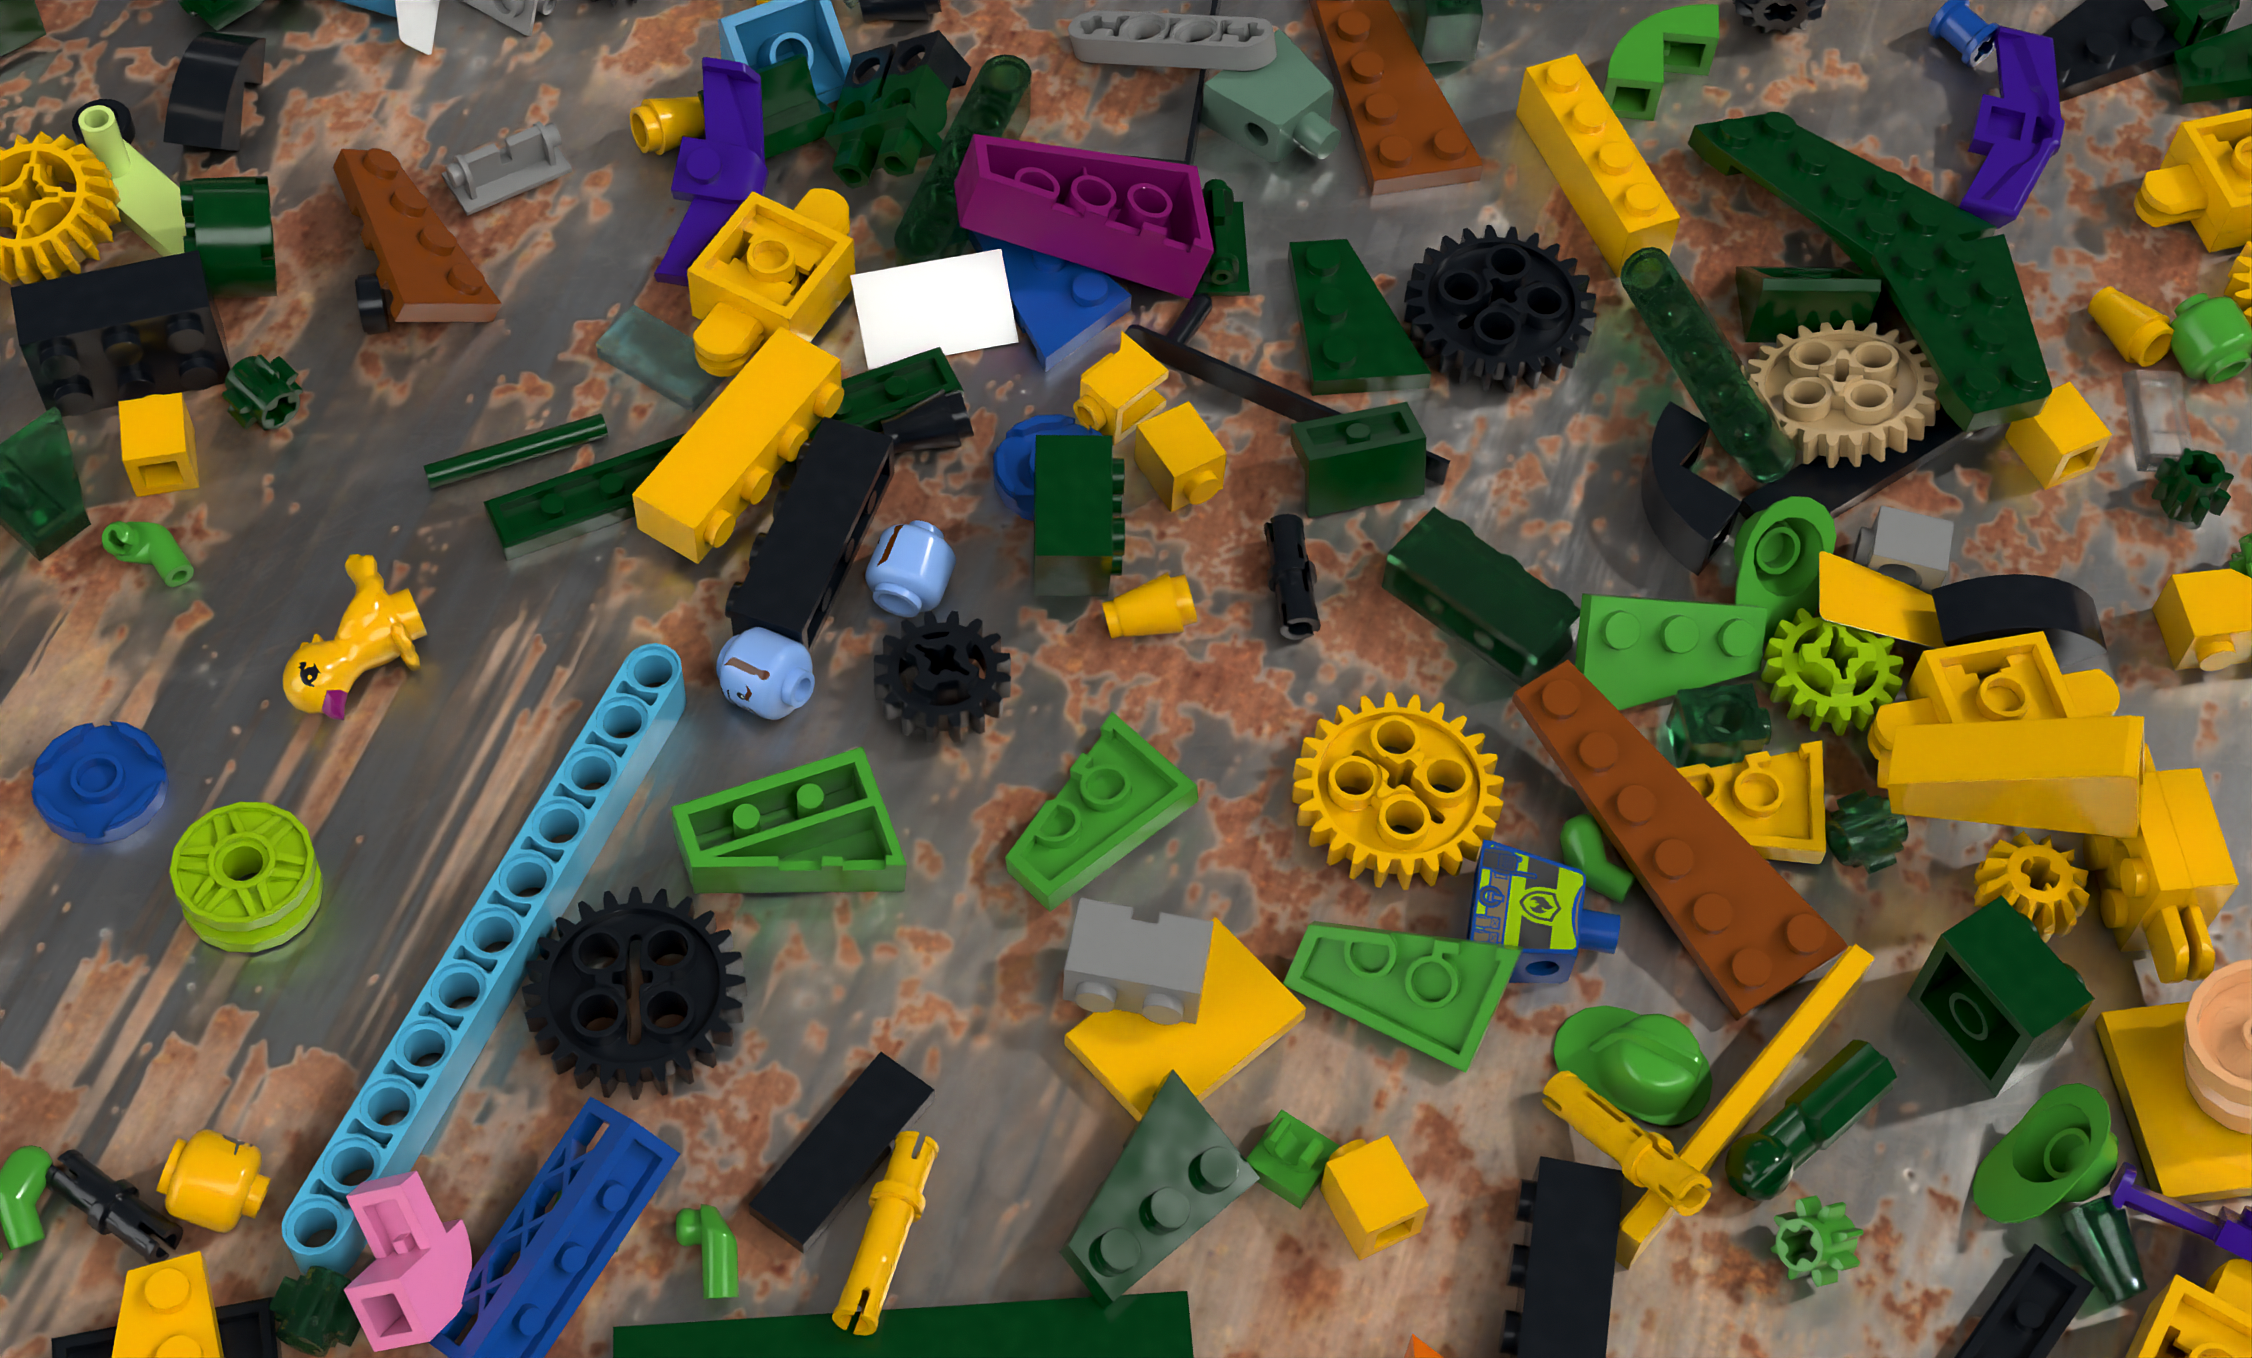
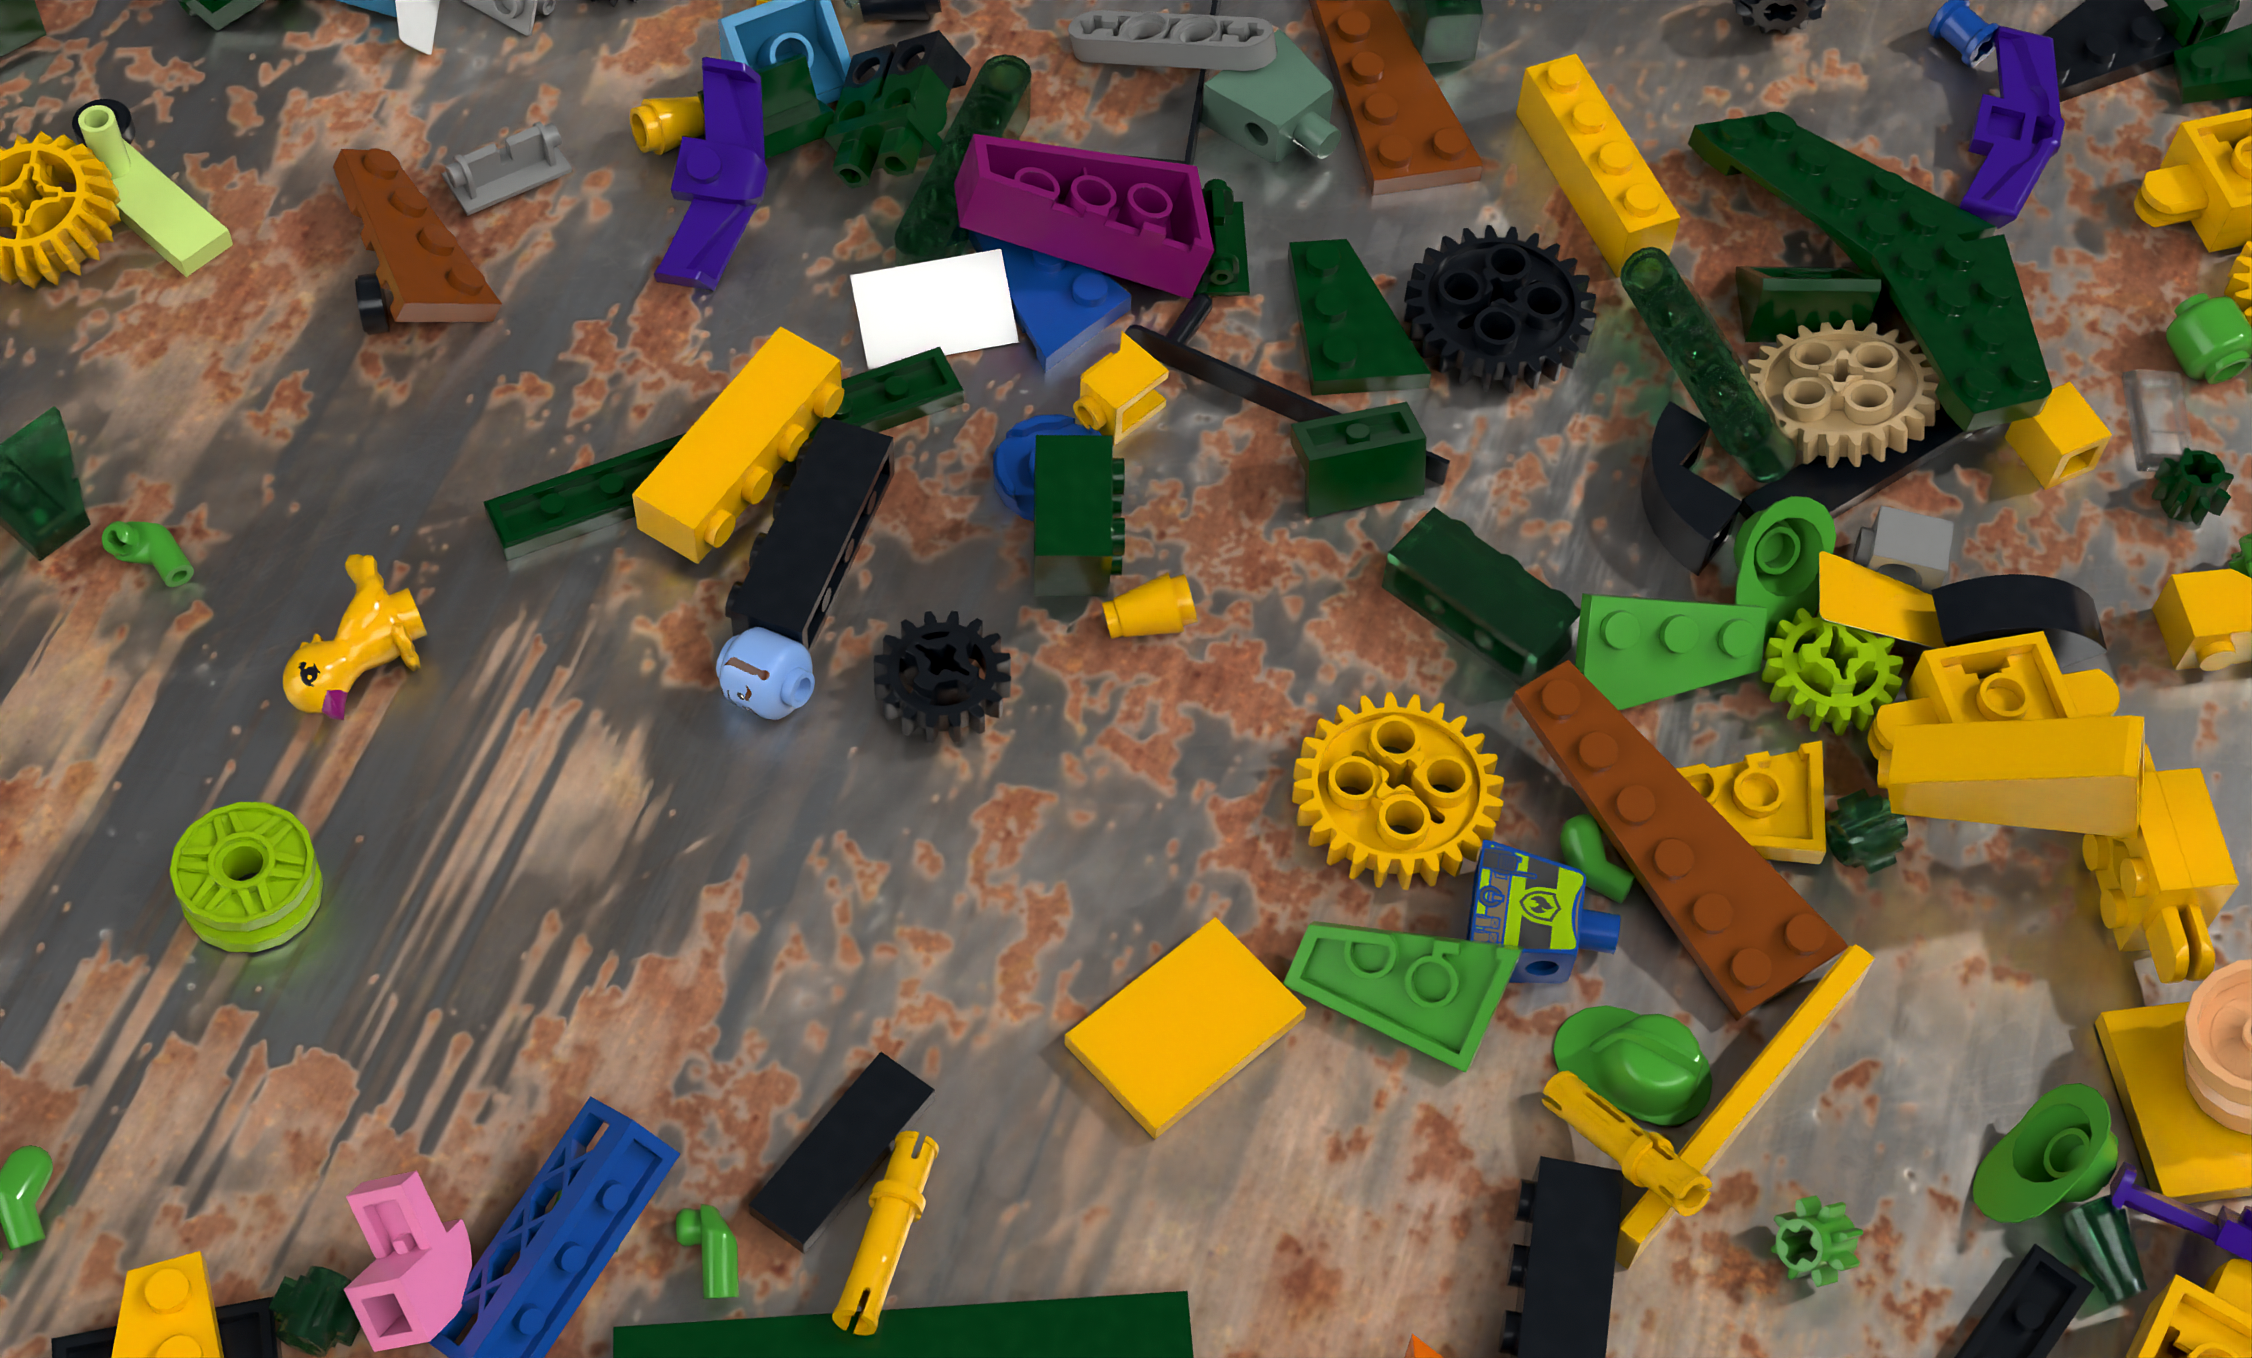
(99, 782): blue tile -> none
(113, 1207): black pin -> none
(121, 333): black brick -> none
(158, 444): yellow brick -> none
(210, 90): black brick -> none
(213, 1181): yellow head -> none
(233, 232): dark green brick -> none
(262, 392): dark green gear -> none
(484, 975): medium azure beam -> none
(515, 451): dark green bar -> none
(571, 994): black gear -> none
(657, 358): clear light blue tile -> none
(768, 273): yellow brick -> none
(793, 833): bright green wedge -> none
(910, 568): light blue head -> none
(930, 423): black cone -> none
(1102, 813): bright green wing -> none
(1137, 962): light grey brick -> none
(1160, 1191): dark green wing -> none
(1180, 457): yellow brick -> none
(1291, 577): black pin -> none
(1291, 1158): bright green tile -> none
(1372, 1195): yellow brick -> none
(1668, 41): bright green brick -> none
(1729, 707): clear green brick -> none
(1811, 1121): dark green piece -> none
(2000, 995): dark green brick -> none
(2034, 883): yellow gear -> none
(2131, 326): yellow cone -> none

